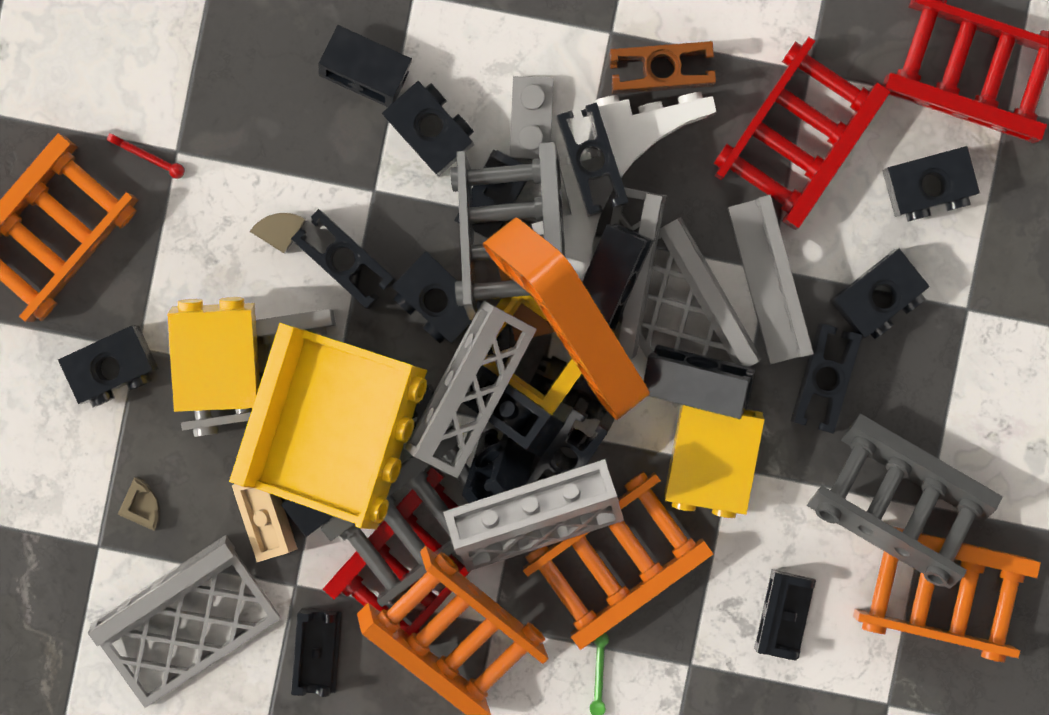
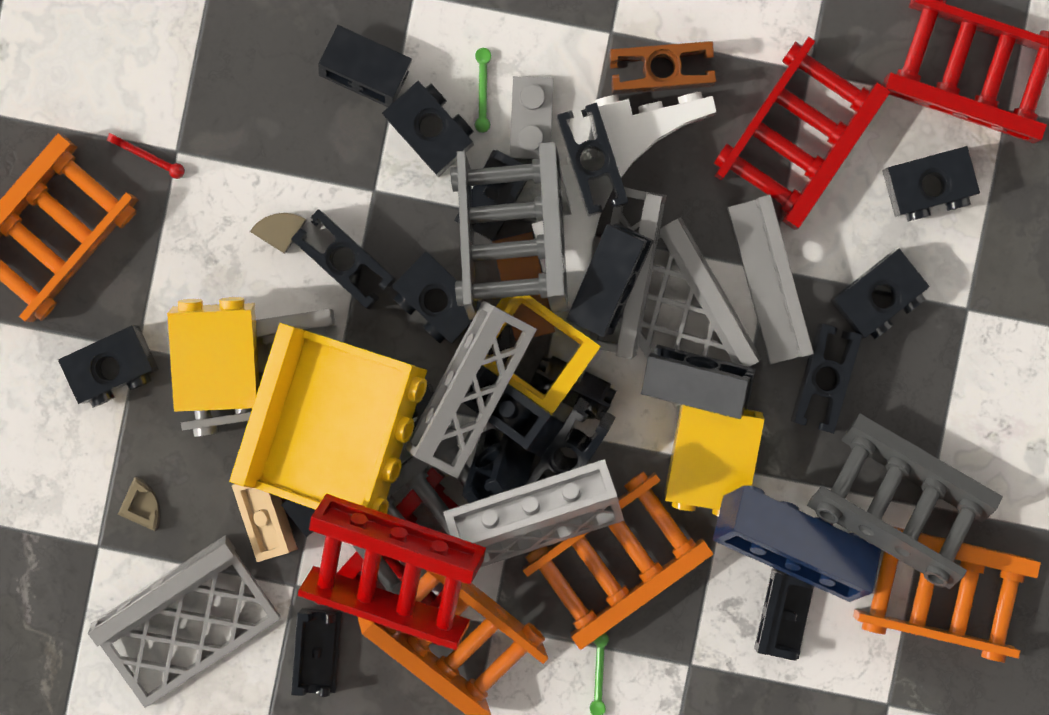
(401, 541): none -> red fence
(482, 57): none -> bright green hinge
(571, 313): orange beam -> none
(797, 543): none -> dark blue brick

